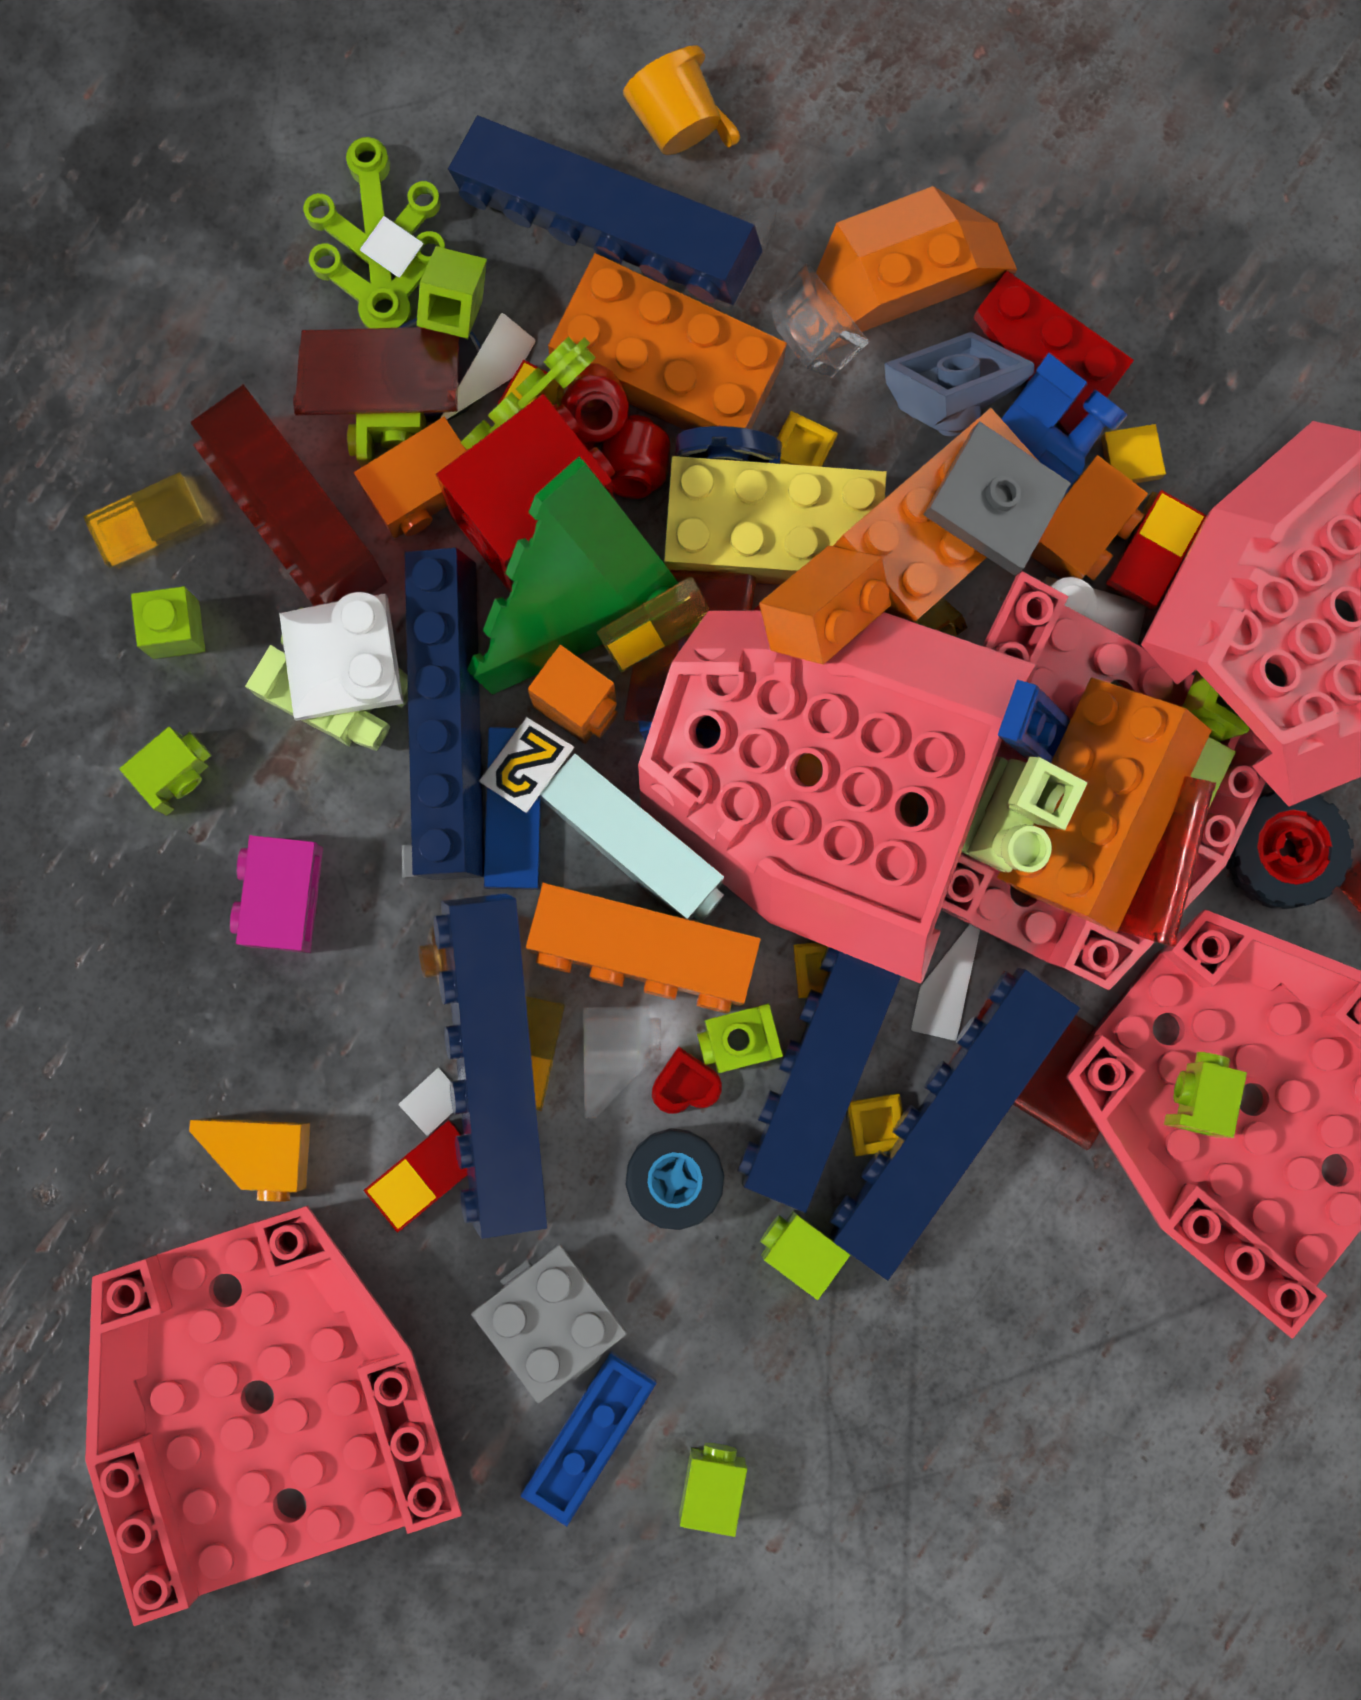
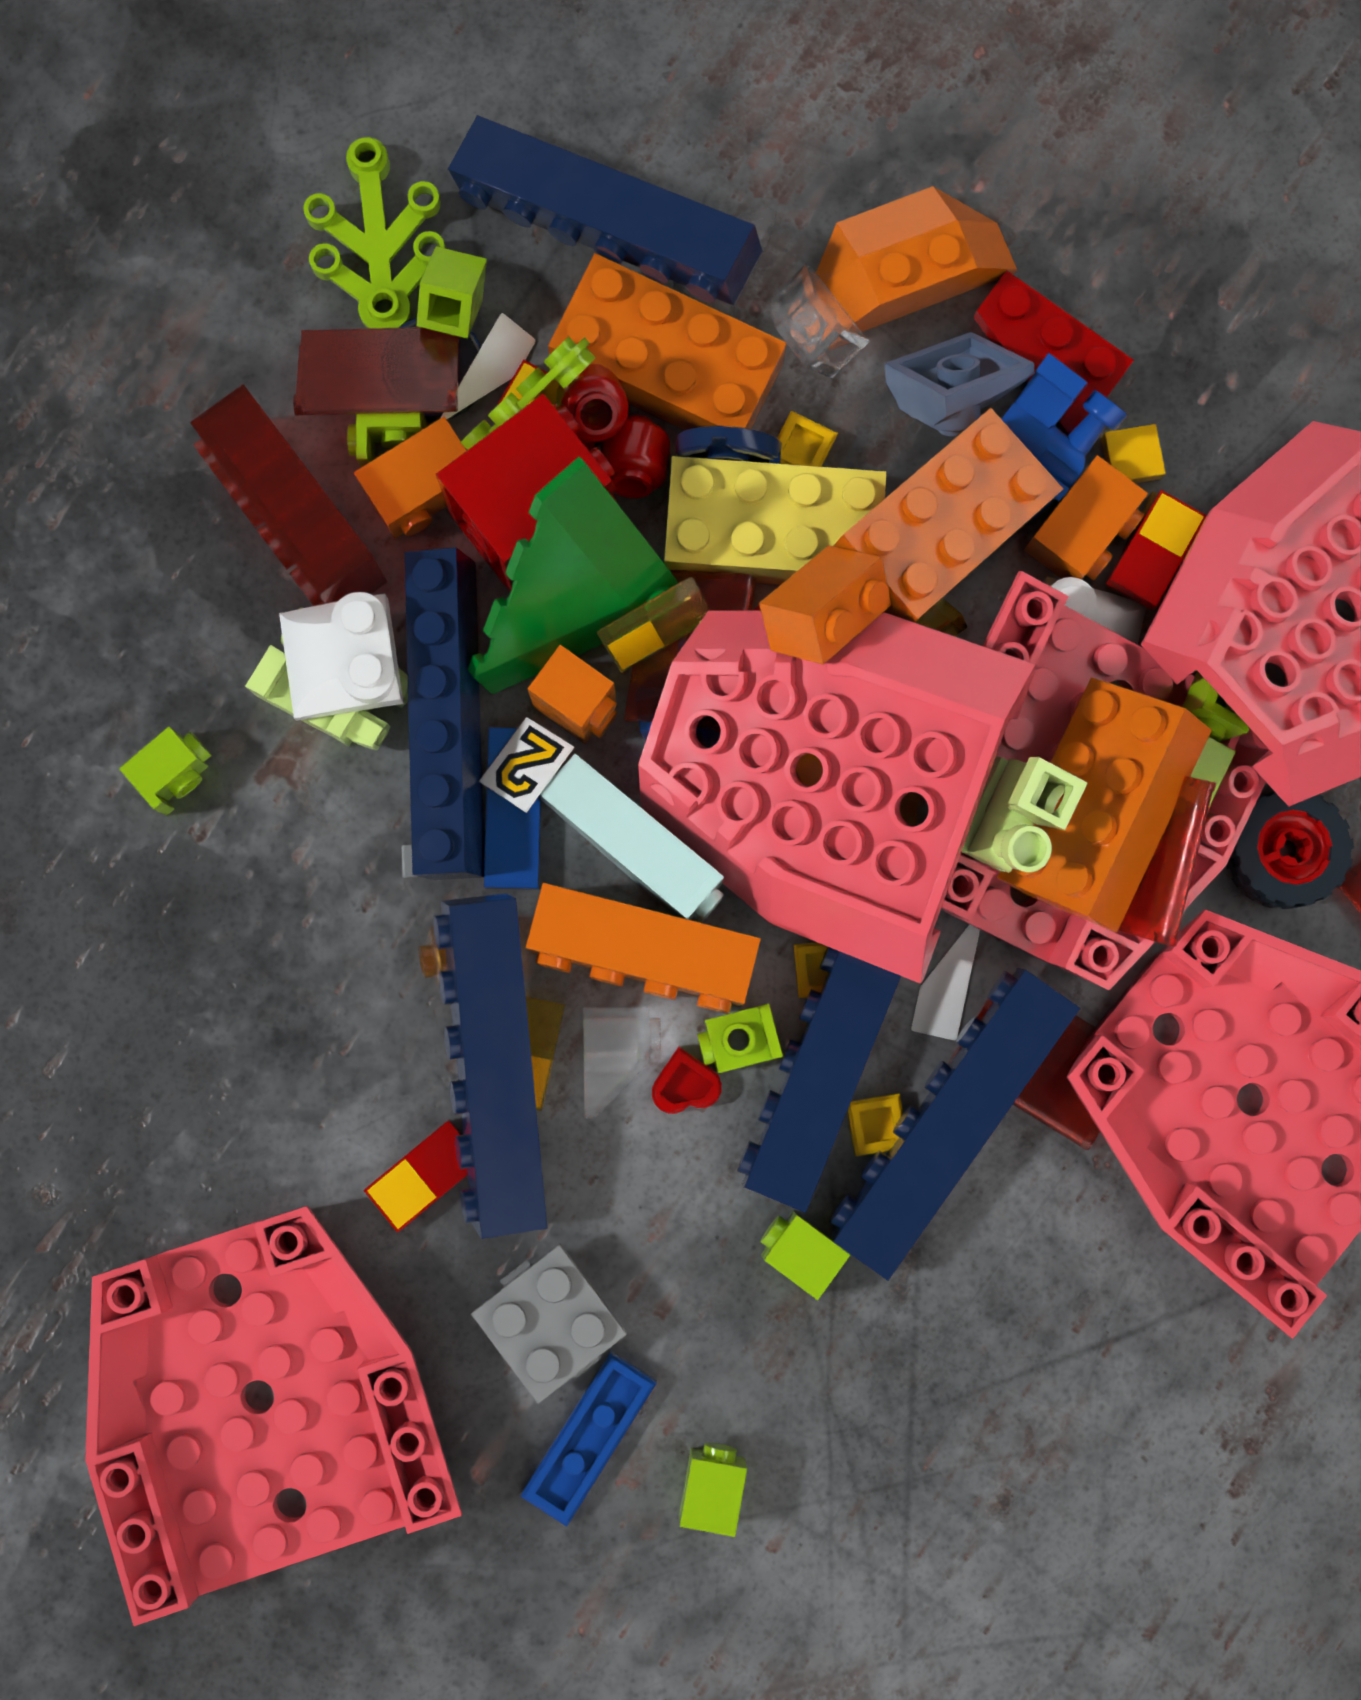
(144, 520): clear yellow tile -> none
(168, 622): lime brick -> none
(258, 1154): light orange slope -> none
(277, 894): dark pink brick -> none
(391, 246): white sticker -> none
(429, 1102): white sticker -> none
(677, 103): light orange hat -> none
(681, 1194): black wheel -> none
(997, 499): dark grey plate -> none
(1033, 722): blue tile -> none
(1208, 1097): lime brick -> none

